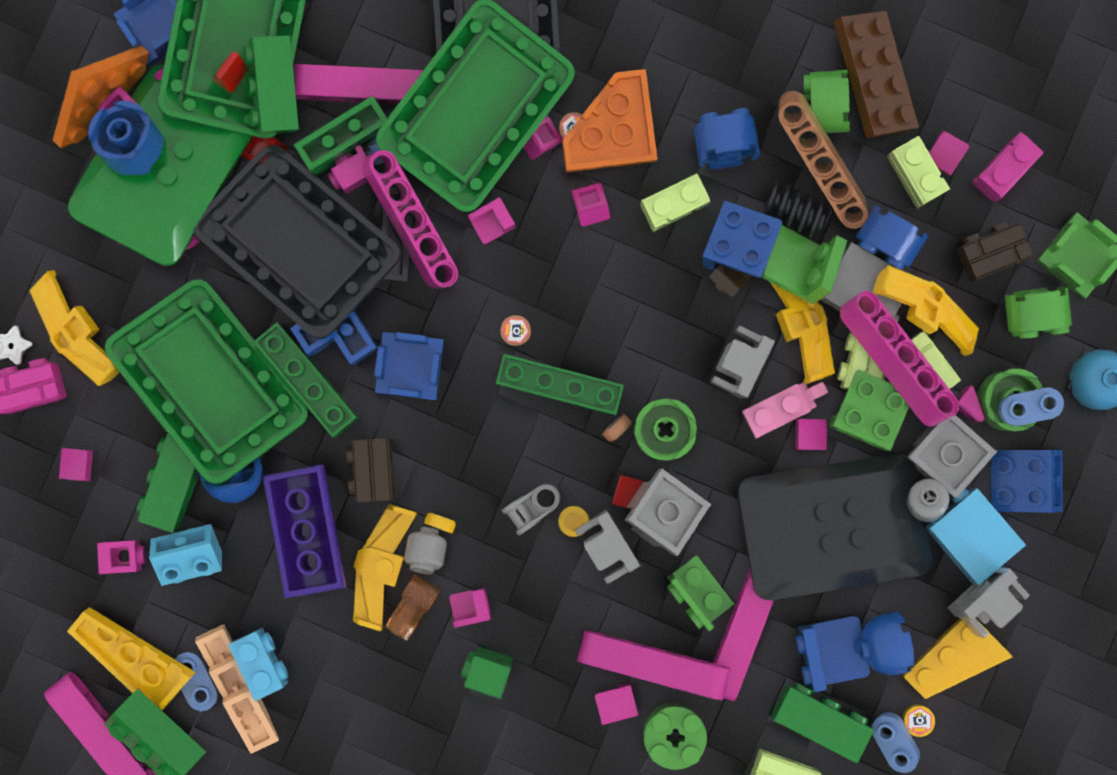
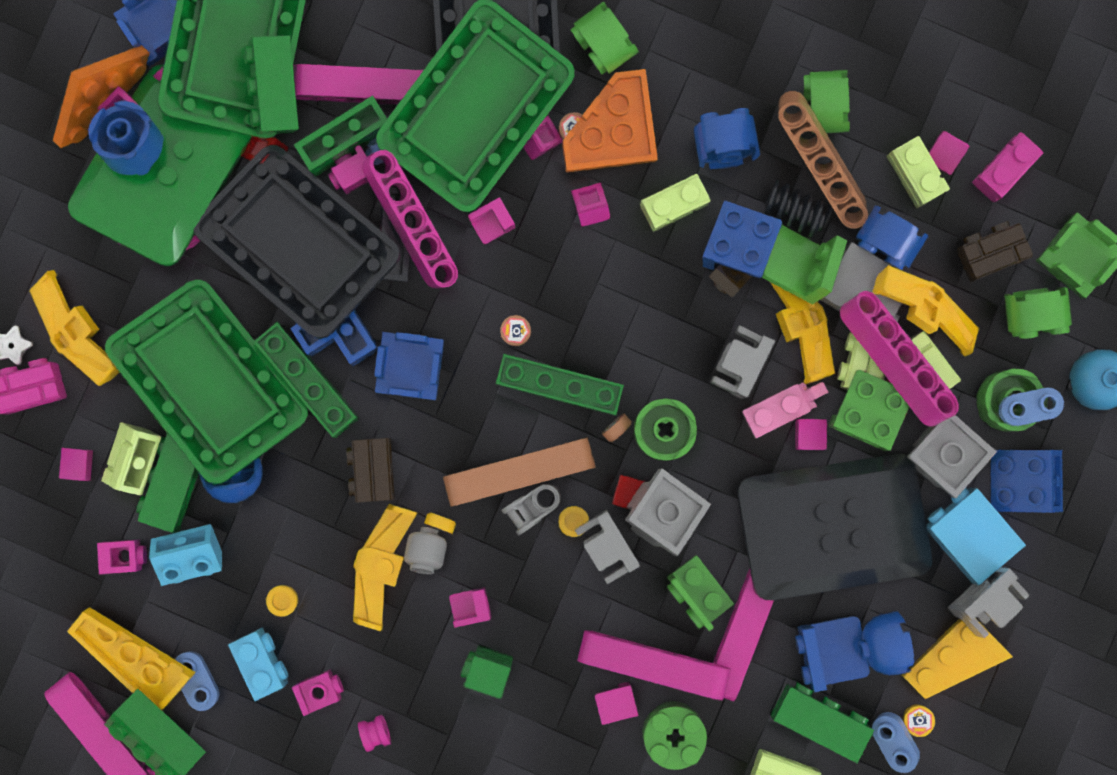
(131, 459): none -> yellowish green brick
(231, 72): red slope -> none
(247, 715): light nougat slope -> none
(282, 600): none -> yellow tile
(304, 531): dark purple brick -> none
(308, 701): none -> dark pink brick
(374, 733): none -> dark pink wheel
(415, 601): clear orange piece -> none
(519, 472): none -> nougat beam
(605, 37): none -> bright green brick
(876, 74): reddish brown plate -> none
(920, 507): light grey head -> none
(969, 404): dark pink slope -> none

